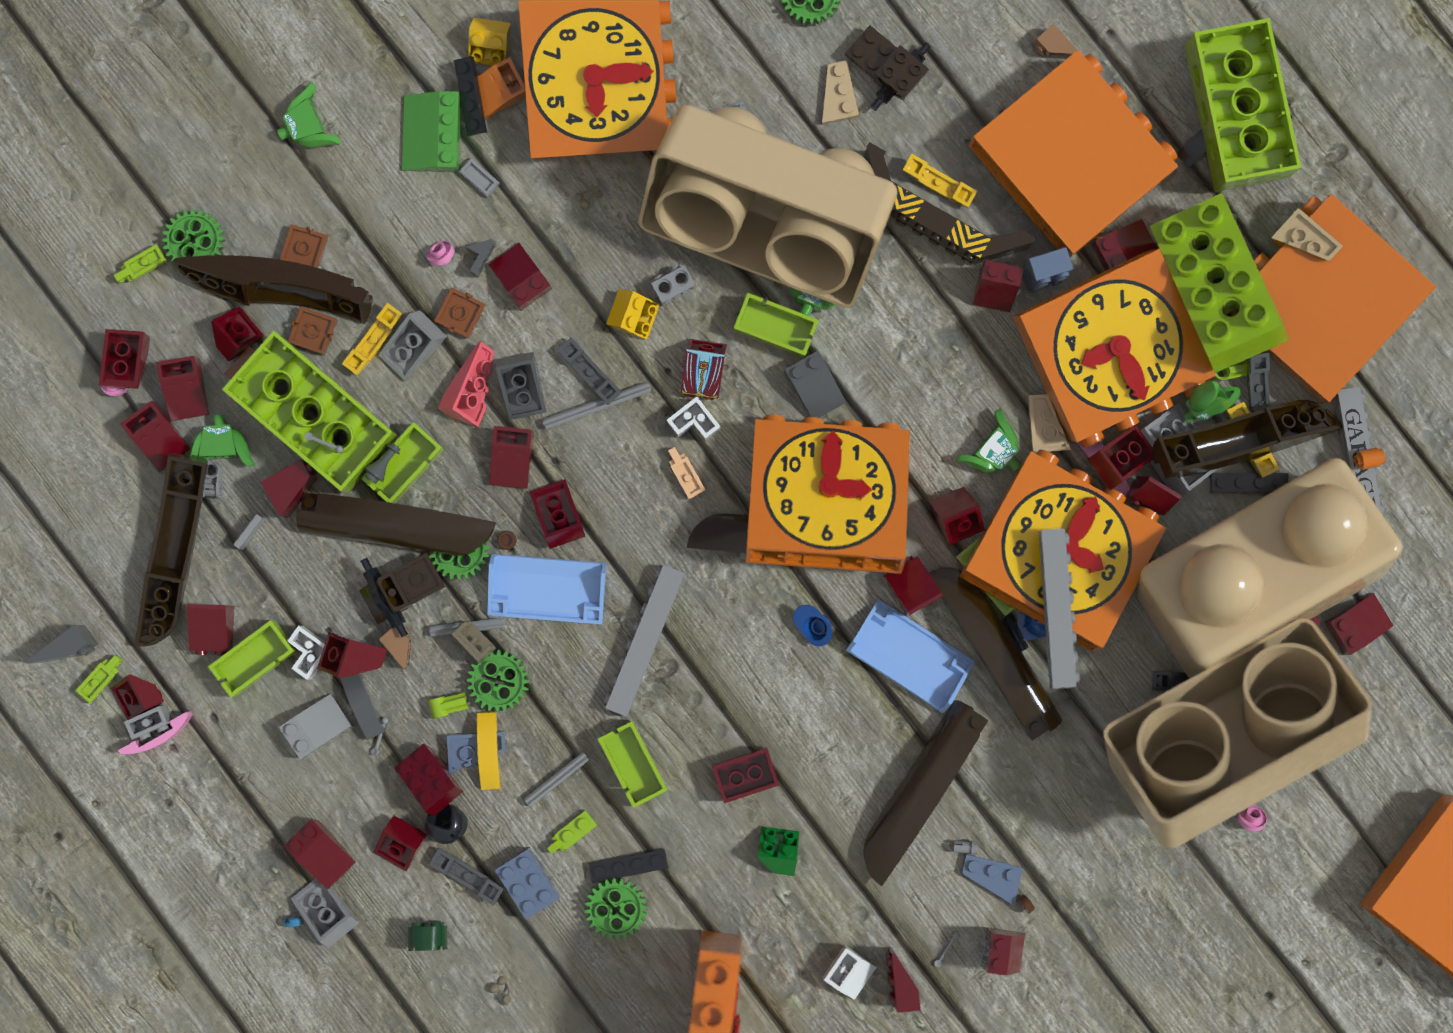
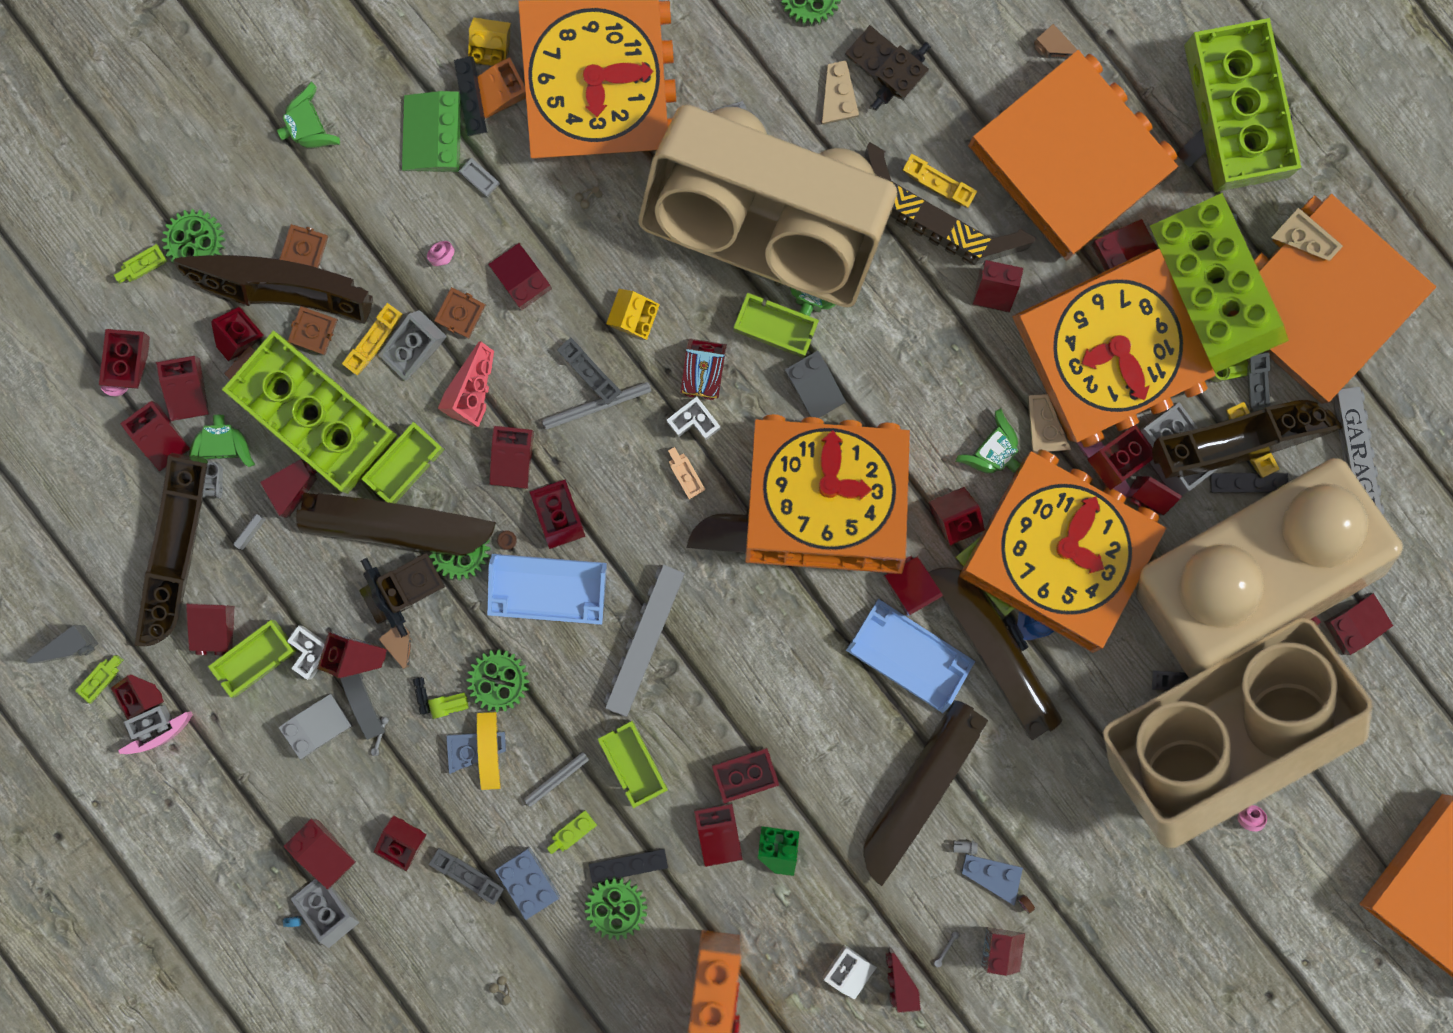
(308, 436): light grey hinge -> none
(376, 471): dark grey piece -> none
(421, 695): none -> black axle
(428, 779): dark red brick -> none
(428, 937): dark green brick -> none
(446, 825): black piece -> none
(473, 641): dark tan hinge -> none
(481, 625): light grey axle -> none
(483, 251): dark grey slope -> none
(521, 385): dark grey slope -> none
(676, 289): light grey brick -> none
(718, 834): none -> dark red slope
(813, 625): blue piece -> none
(1047, 269): sand blue brick -> none
(1057, 608): light grey brick -> none
(1210, 400): bright green torso -> none
(1369, 458): orange brick -> none

